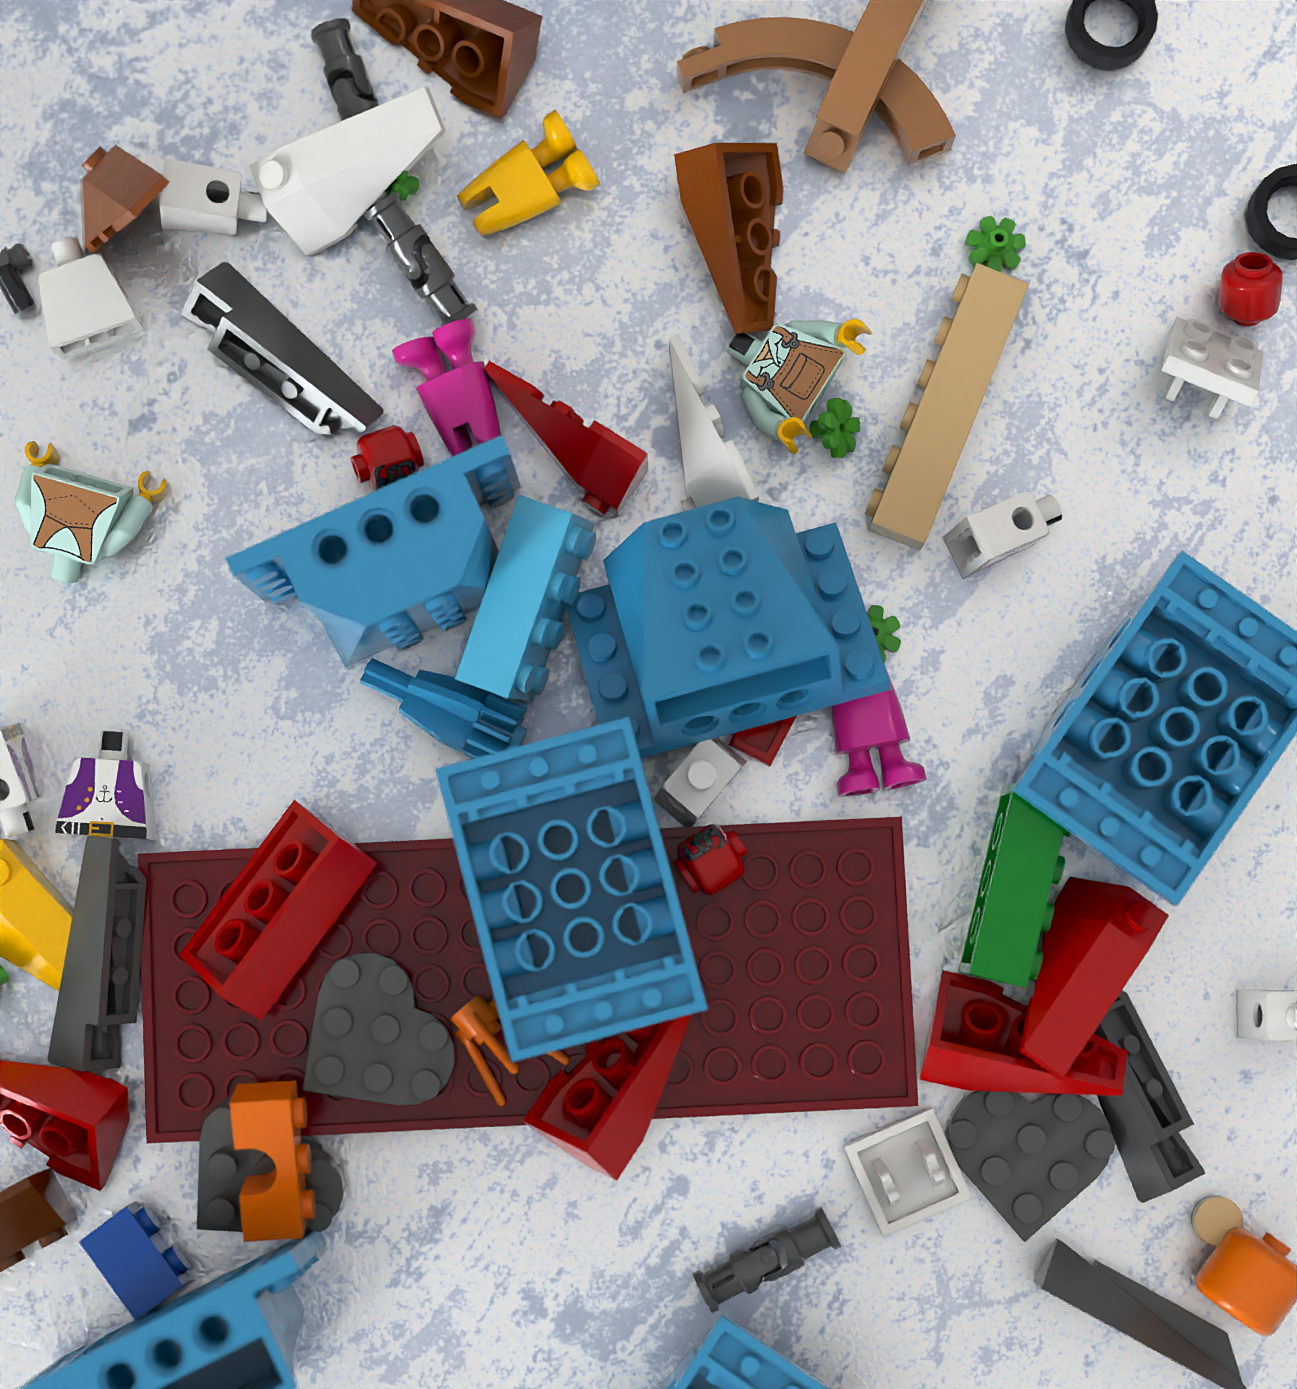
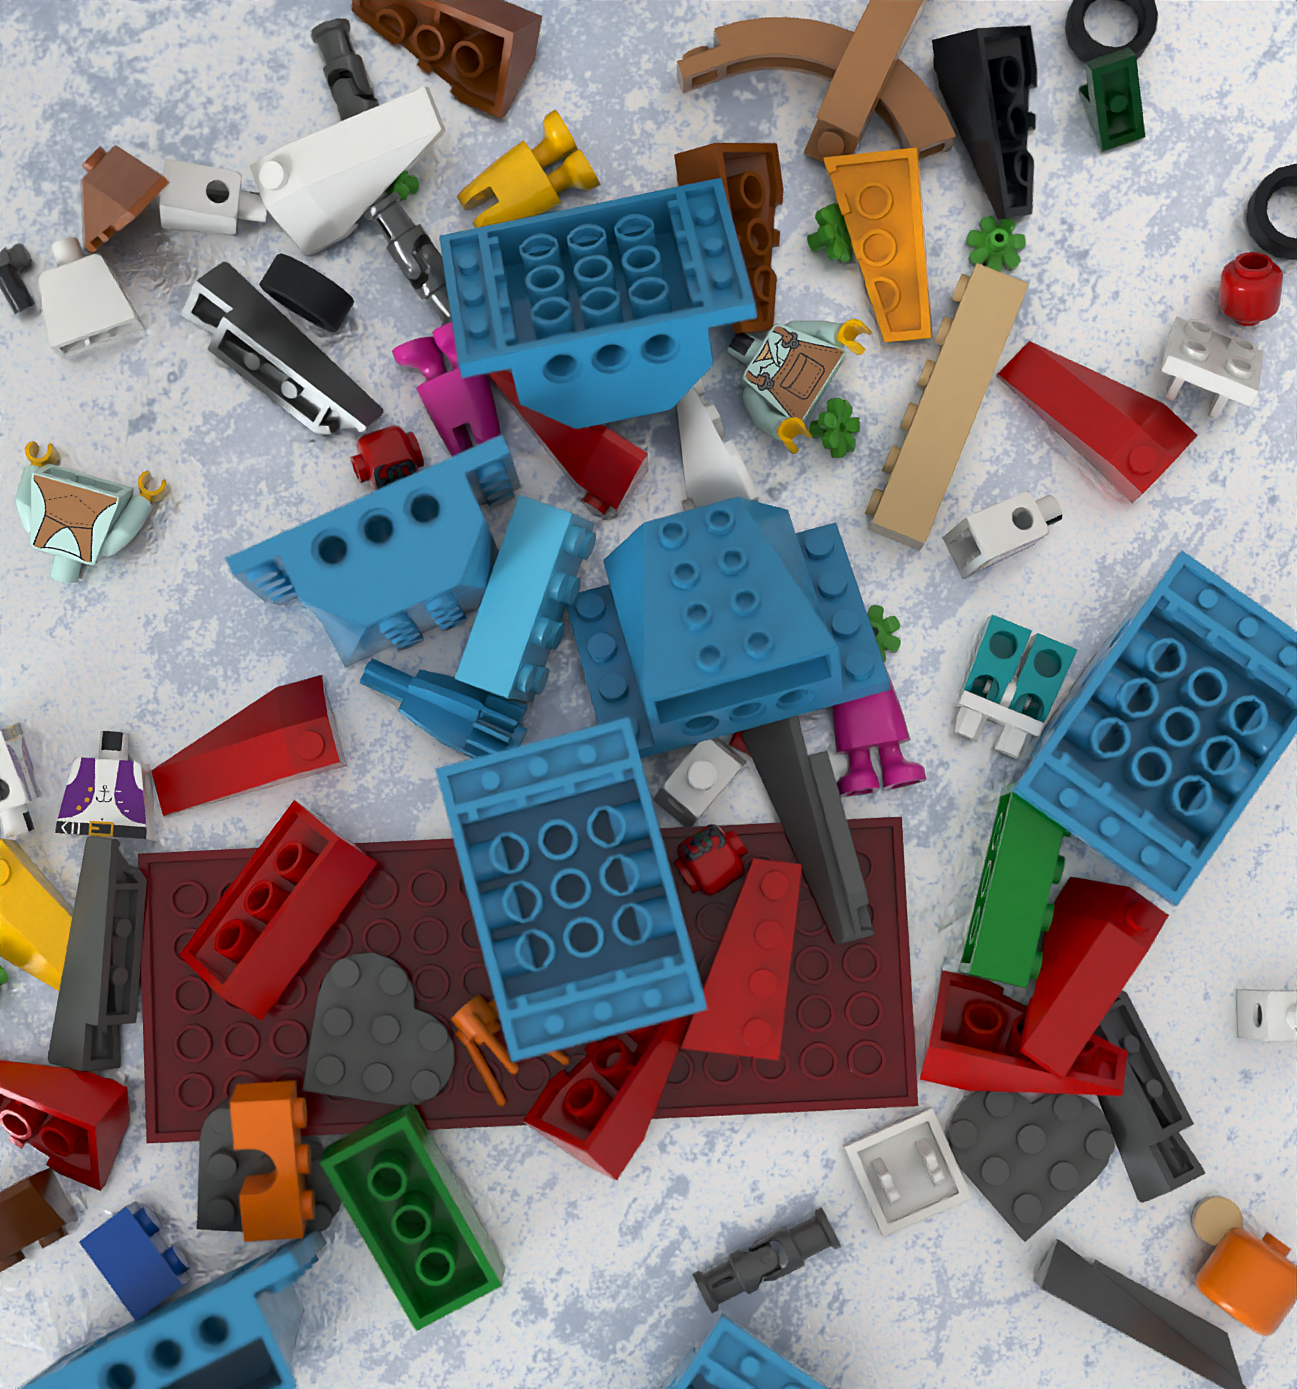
(262, 746): none -> red wedge
(307, 292): none -> black tyre
(413, 1216): none -> green brick
(599, 301): none -> dark azure wedge
(751, 968): none -> red wedge
(814, 822): none -> dark grey wedge
(831, 234): none -> bright green plant
(885, 221): none -> light orange wing
(986, 89): none -> black wedge
(1010, 700): none -> teal hips
(1106, 422): none -> red wedge
(1113, 99): none -> dark green slope

